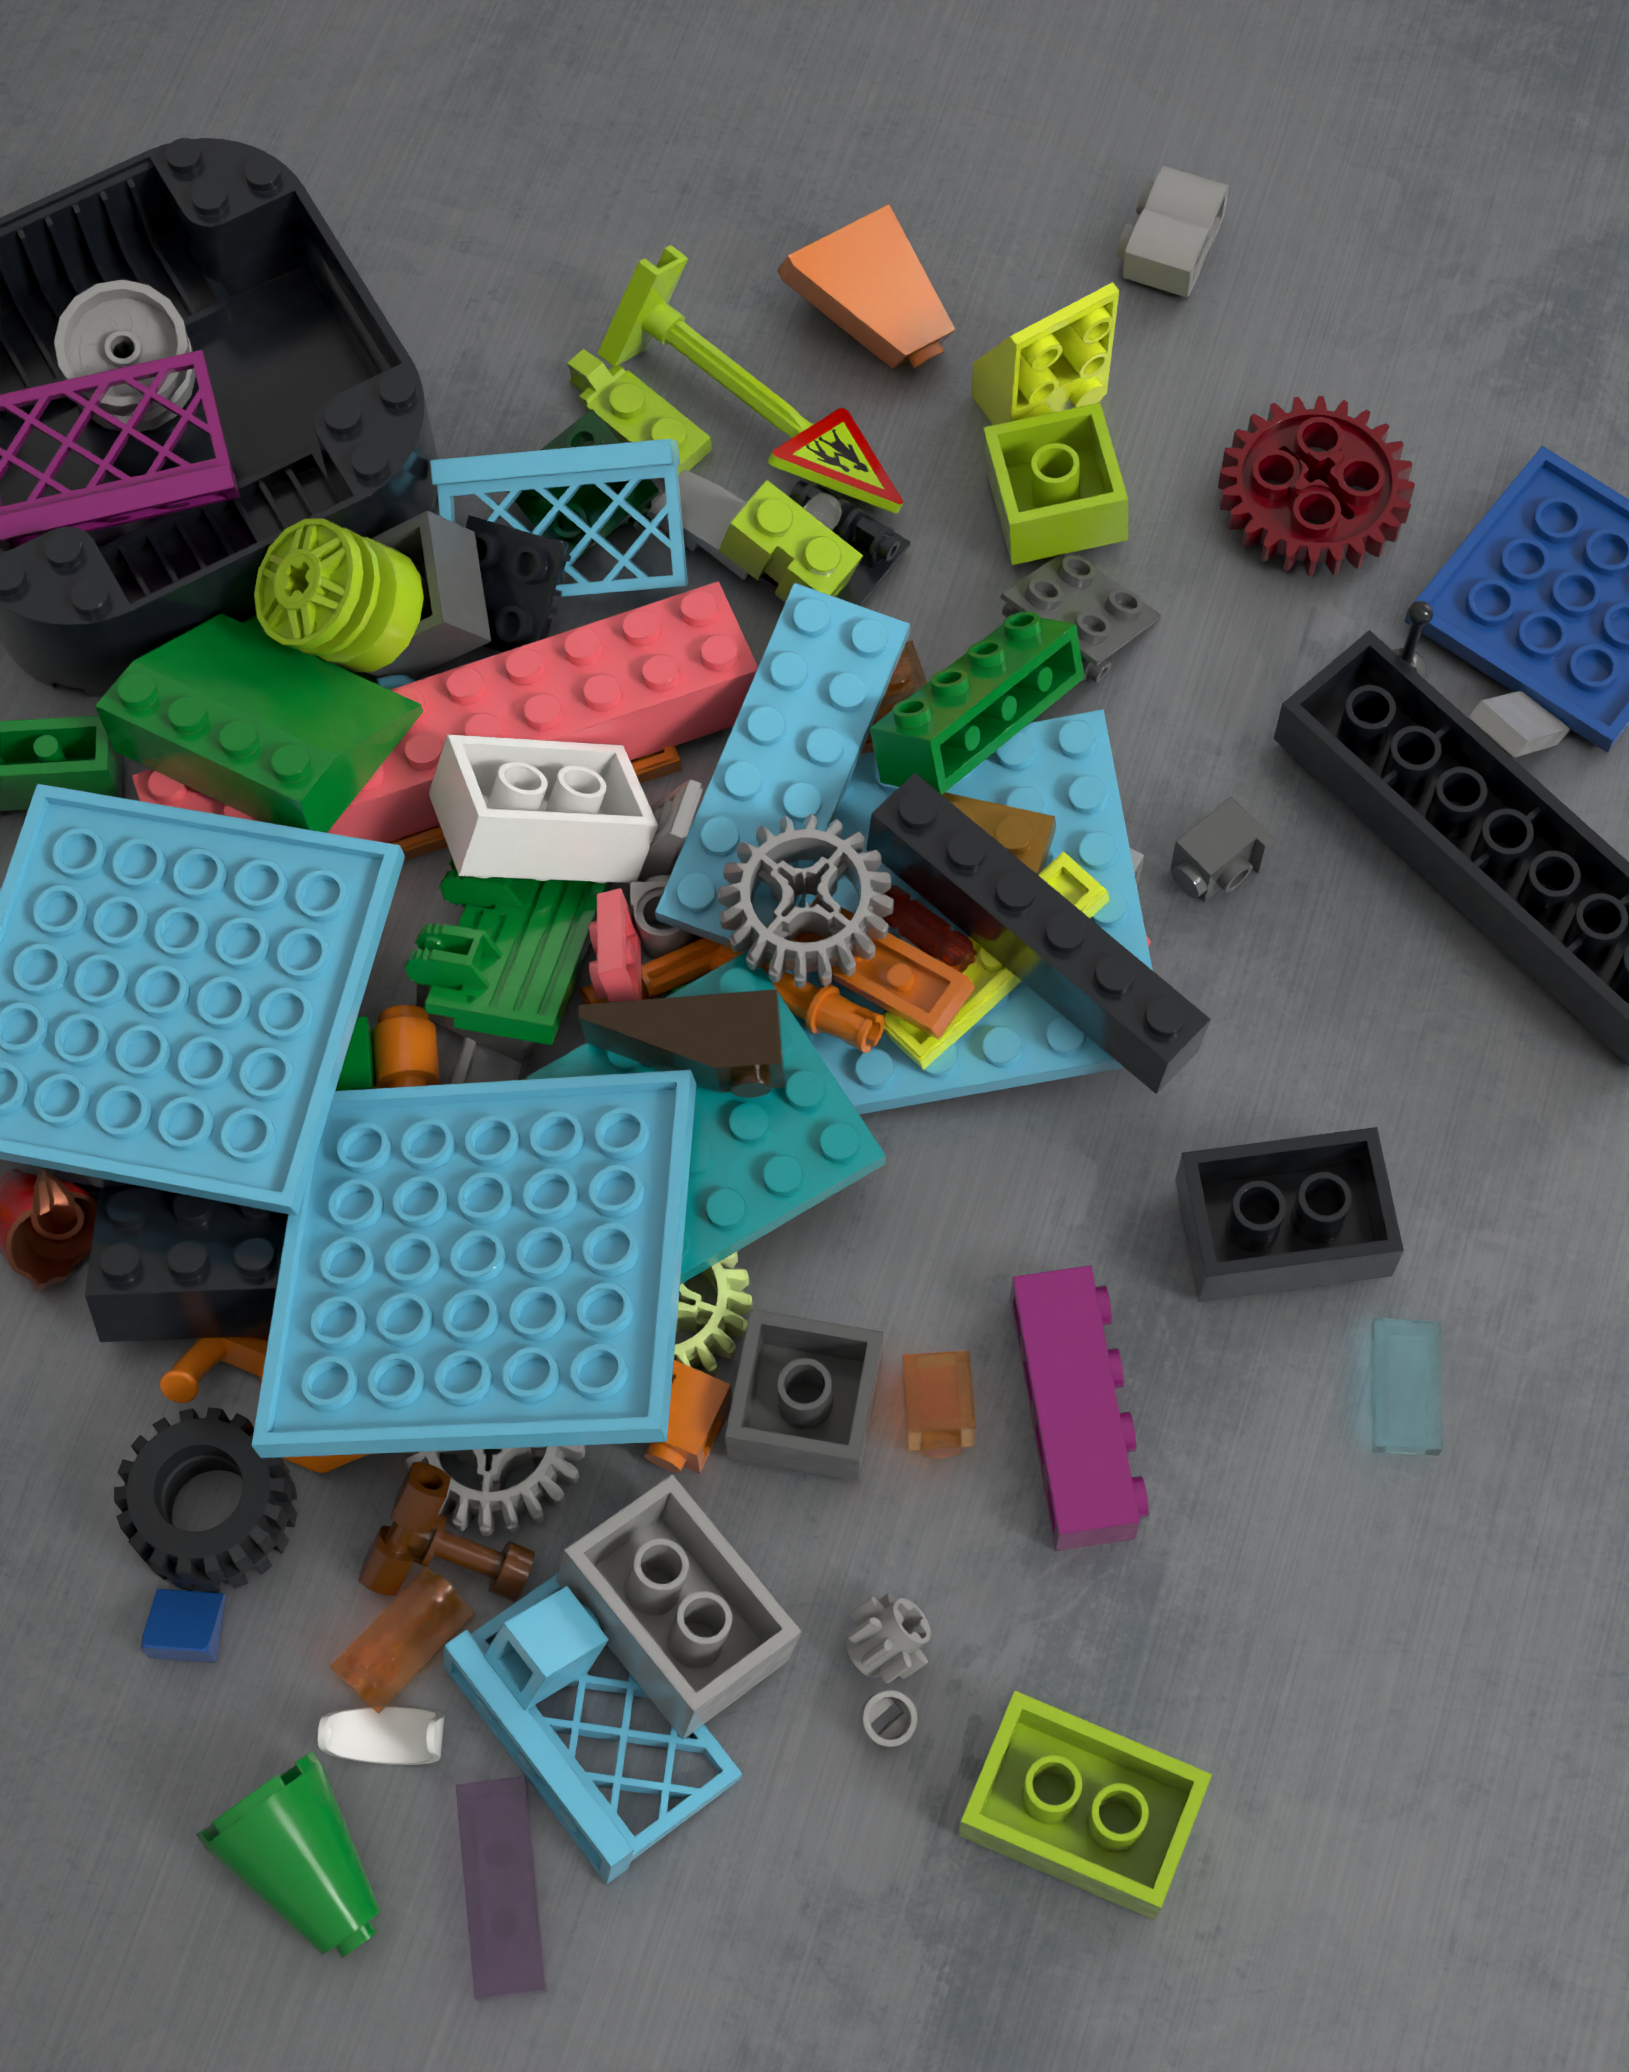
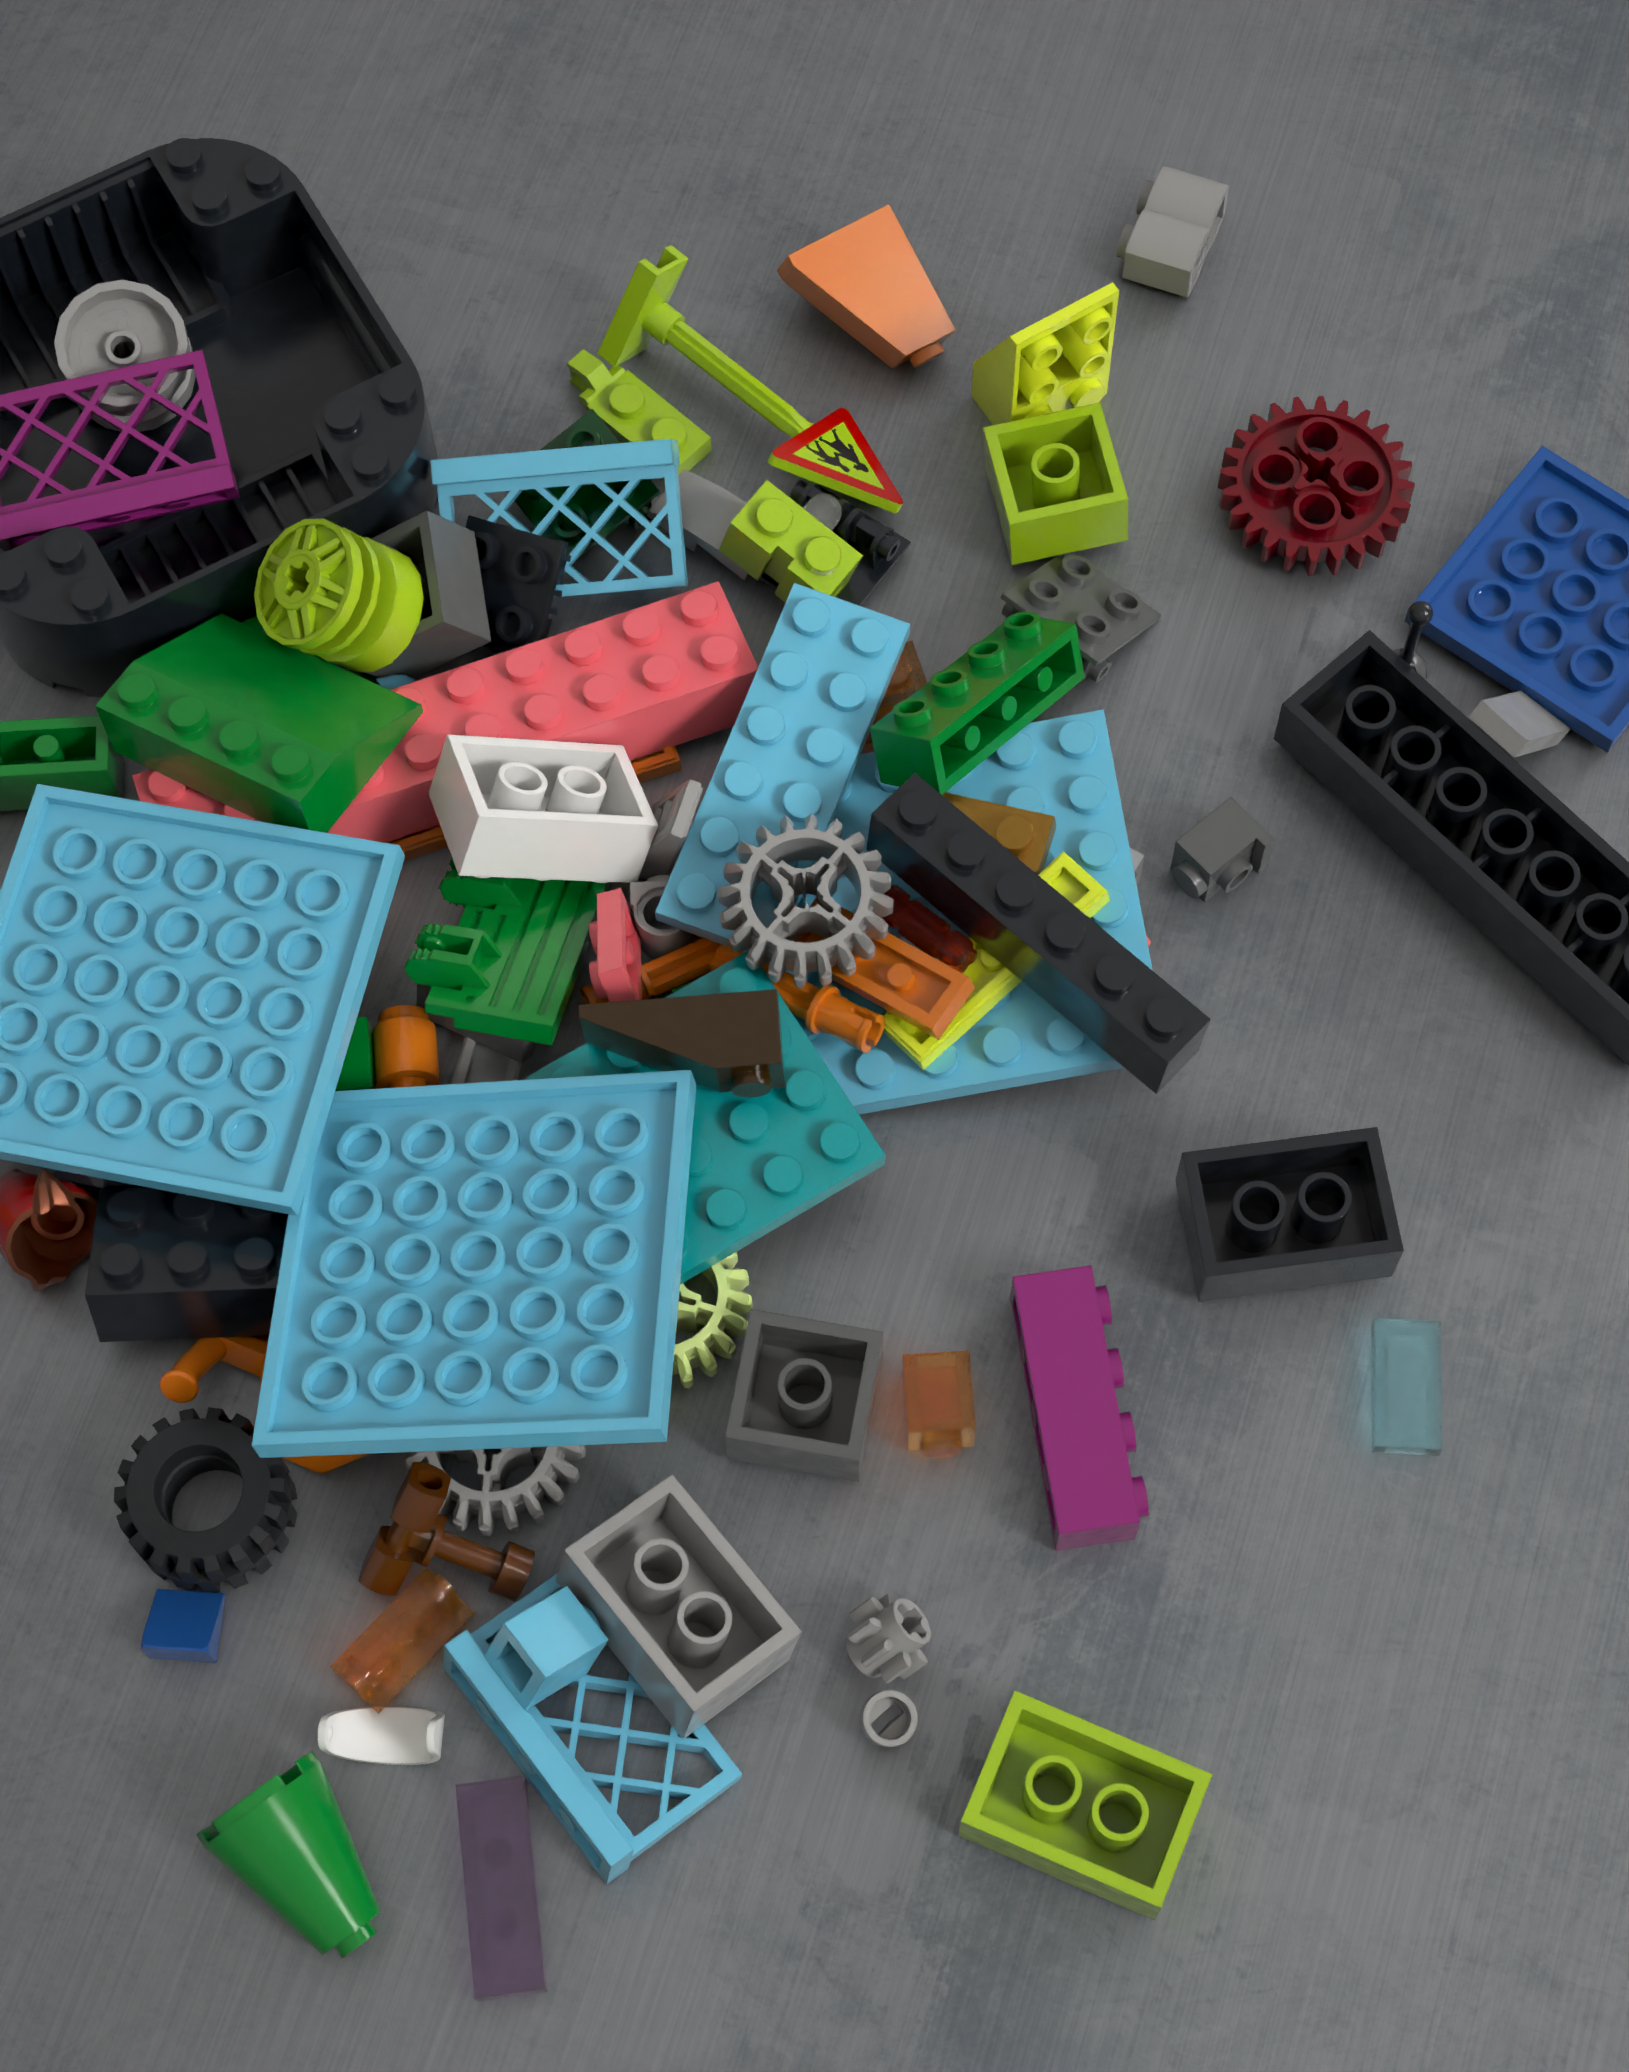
(695, 1420): orange brick -> none

